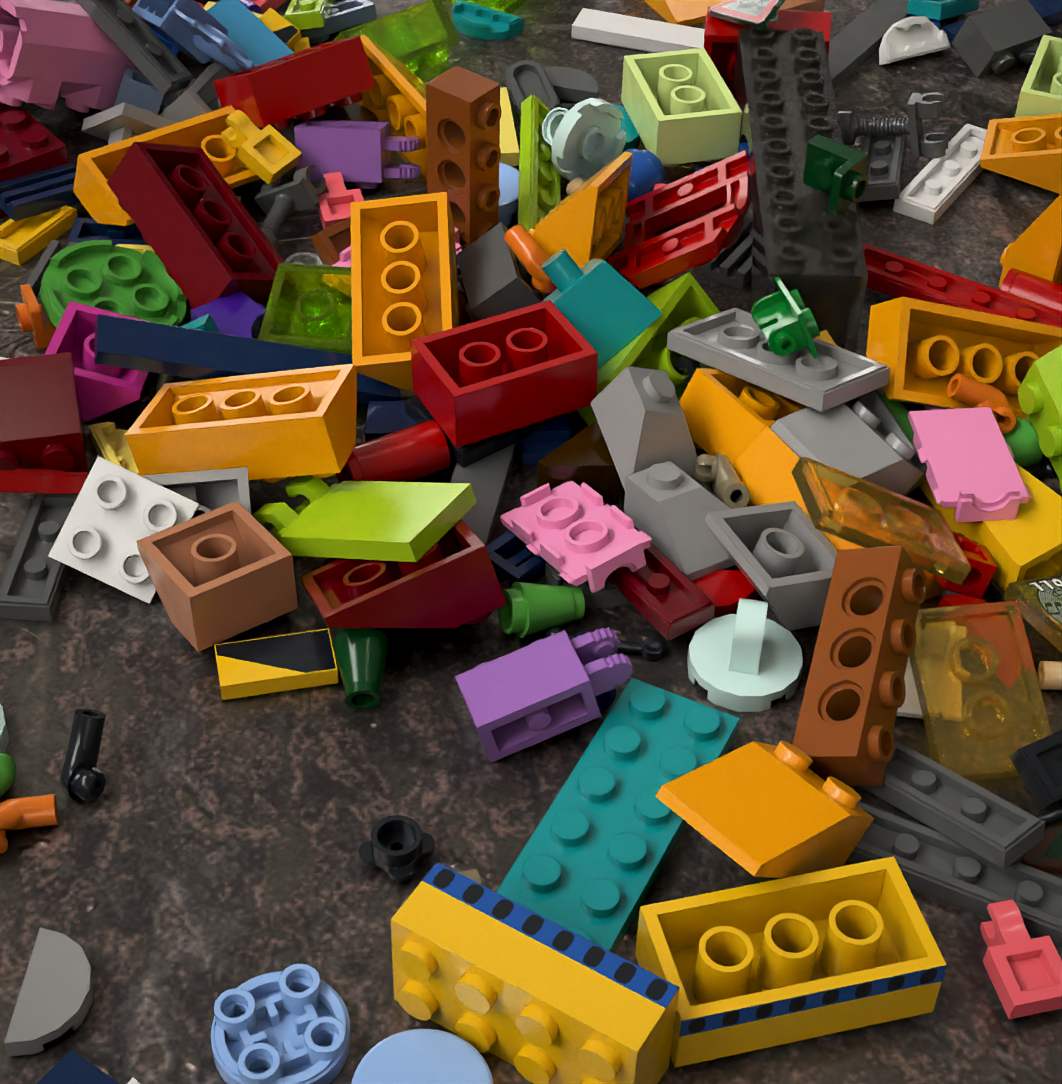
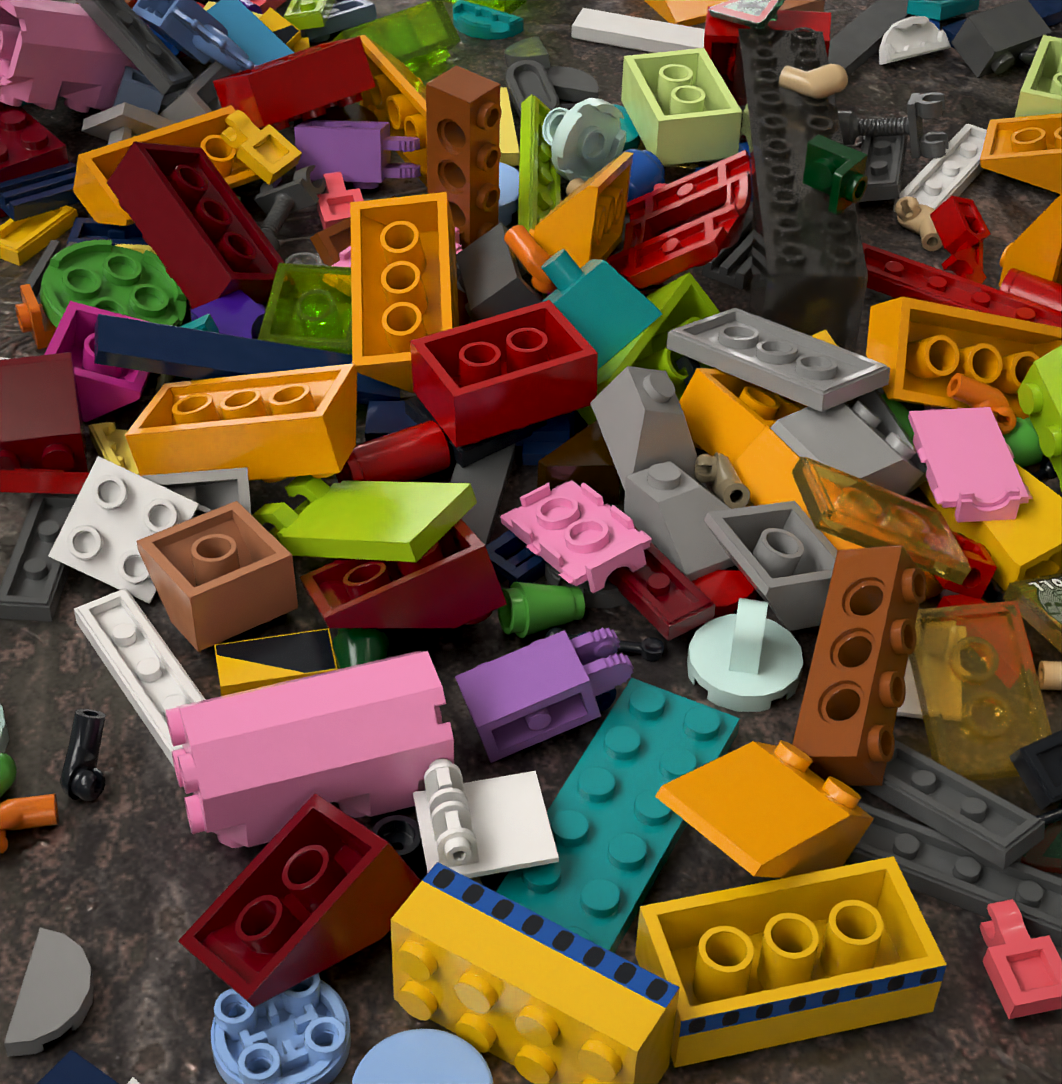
(138, 661): none -> white tile
(302, 904): none -> dark red slope
(342, 734): none -> bright pink brick
(483, 823): none -> white hinge
(528, 49): none -> dark grey tile
(785, 321): green hinge -> none
(815, 83): none -> tan arm
(918, 220): none -> tan arm
(962, 235): none -> red piece

